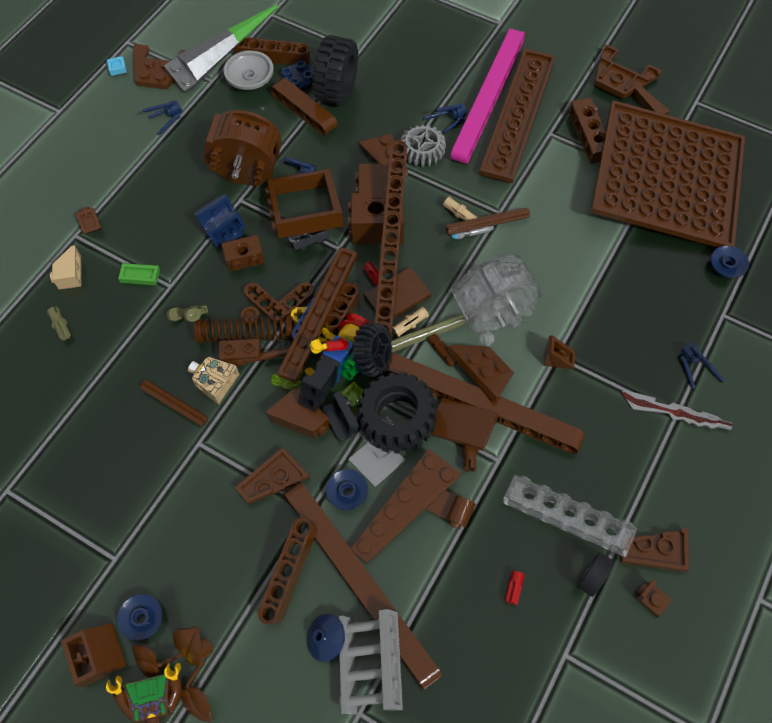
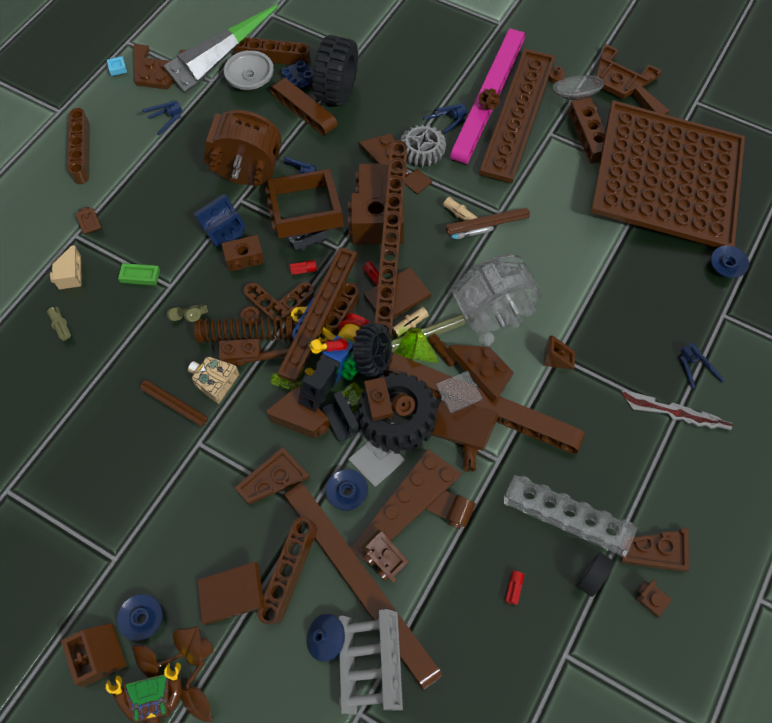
(78, 146): none -> reddish brown beam
(230, 593): none -> reddish brown tile
(303, 267): none -> red piece
(378, 398): none -> reddish brown plate
(384, 555): none -> reddish brown bracket
(403, 404): none -> reddish brown tile
(416, 346): none -> clear neon green slope
(417, 181): none -> reddish brown piece
(459, 392): none -> clear piece
(489, 99): none -> reddish brown gear
(556, 74): none -> reddish brown tile
(578, 87): none -> clear dish

